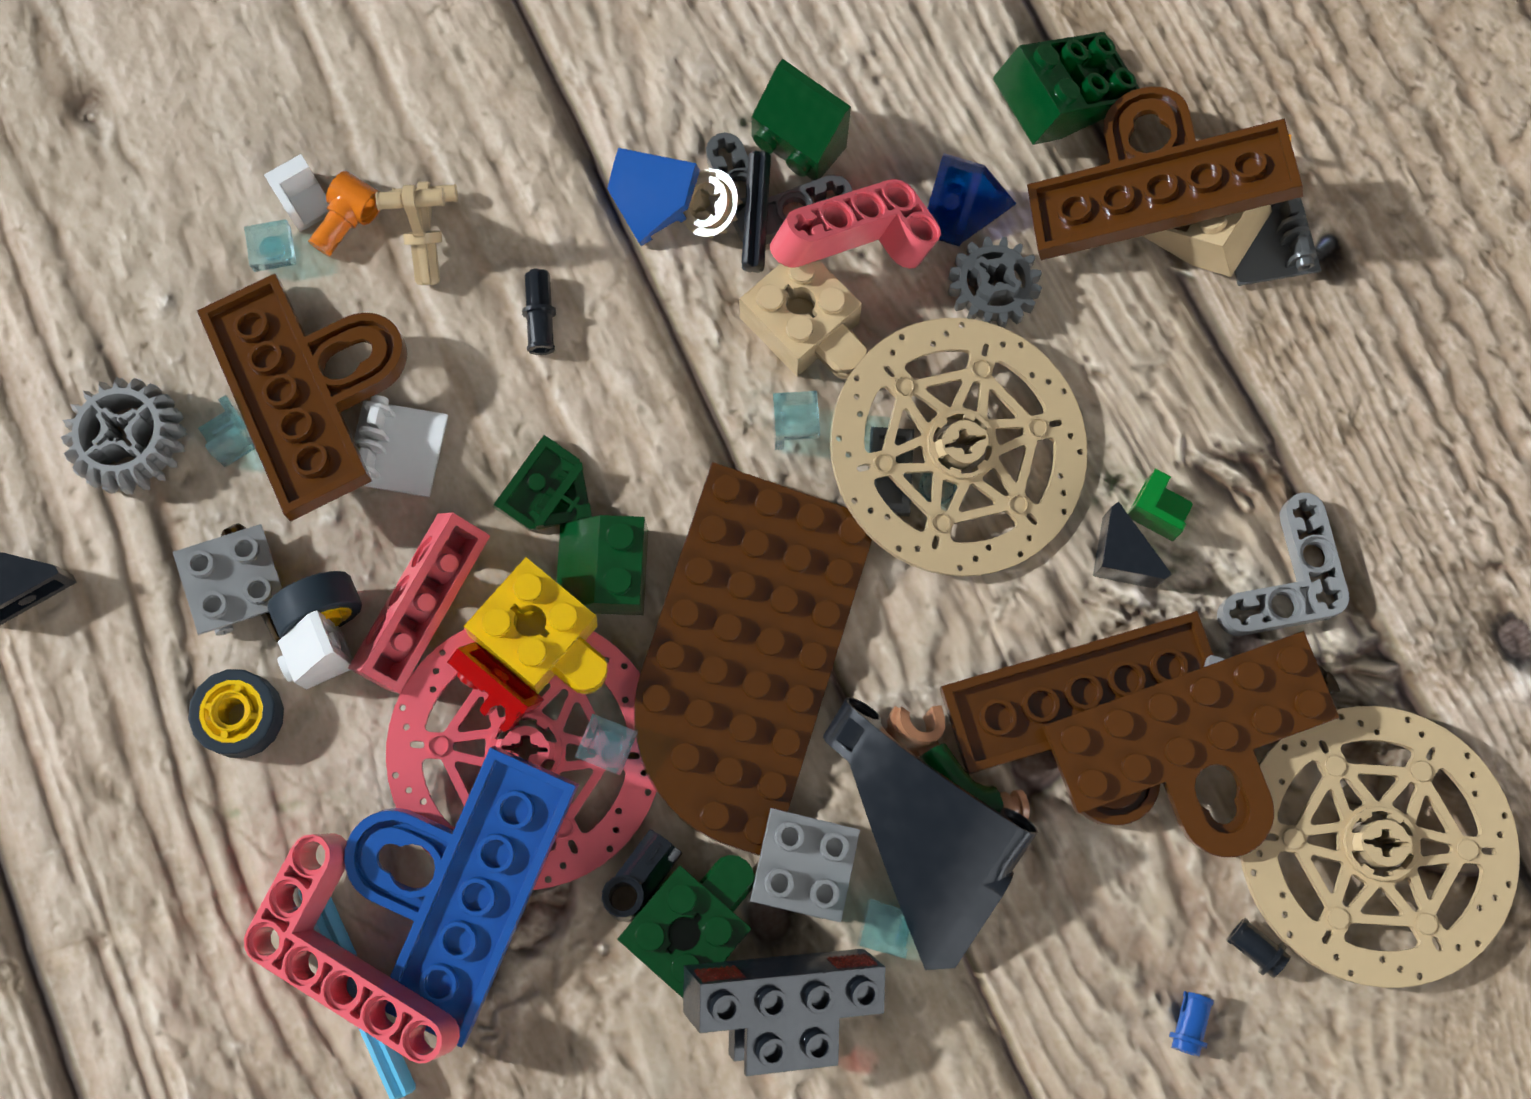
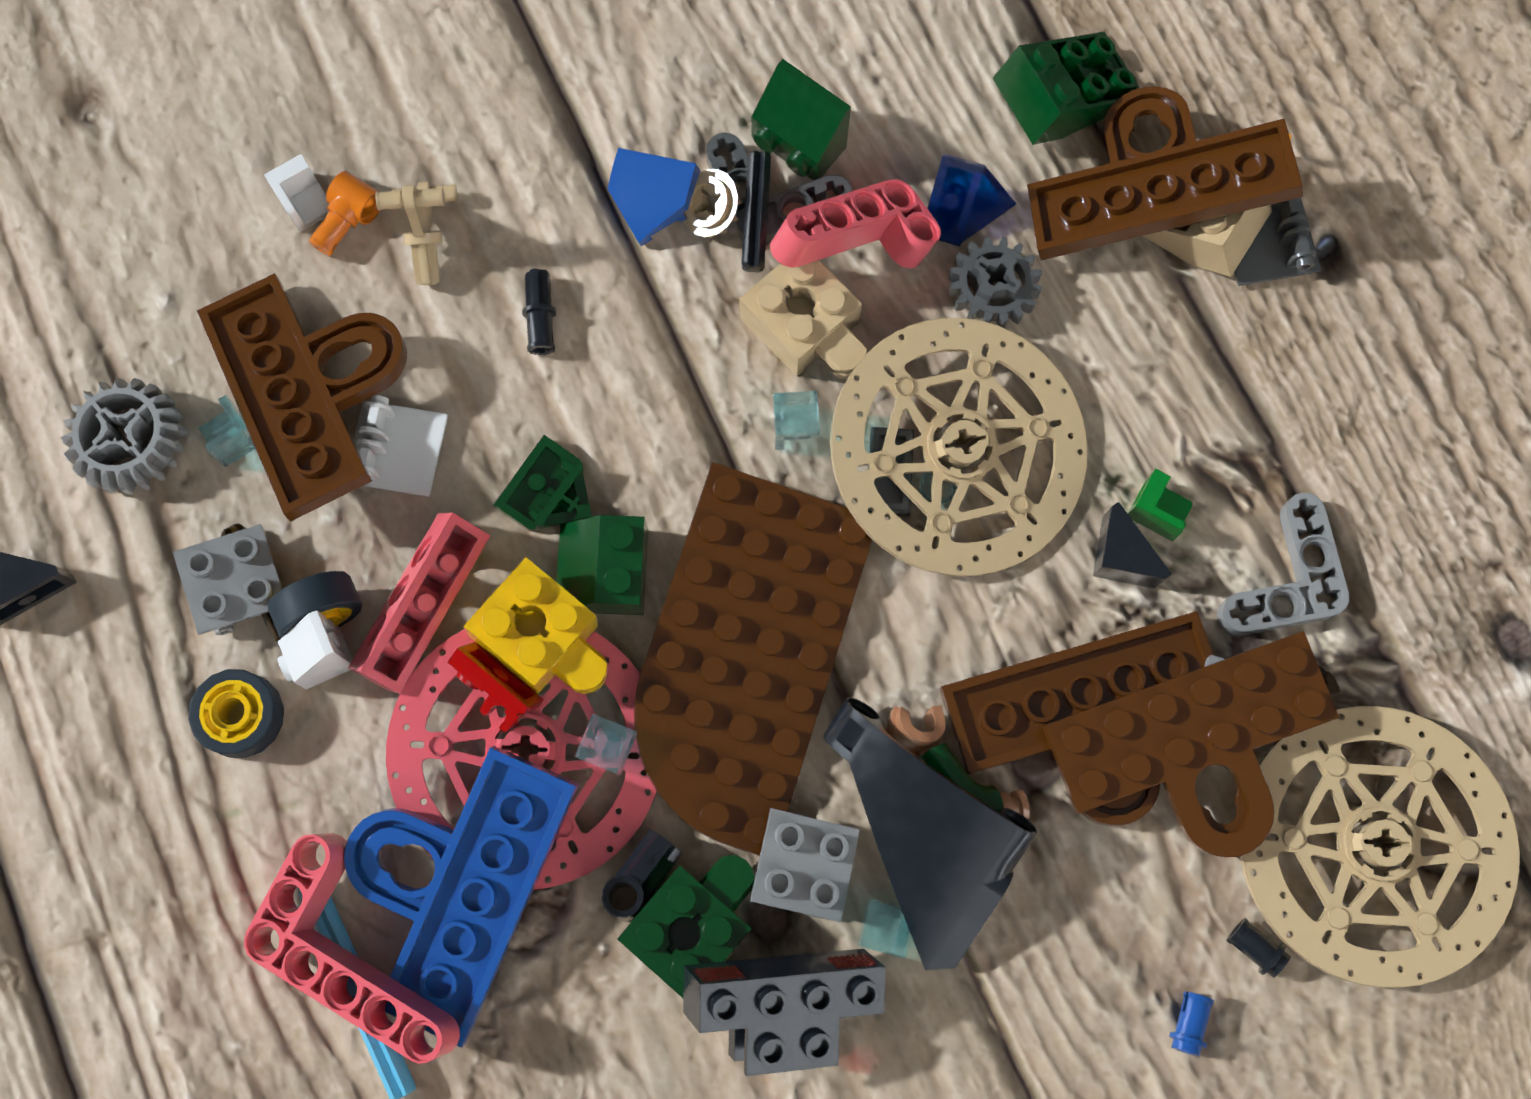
(270, 245): clear light blue plate -> none

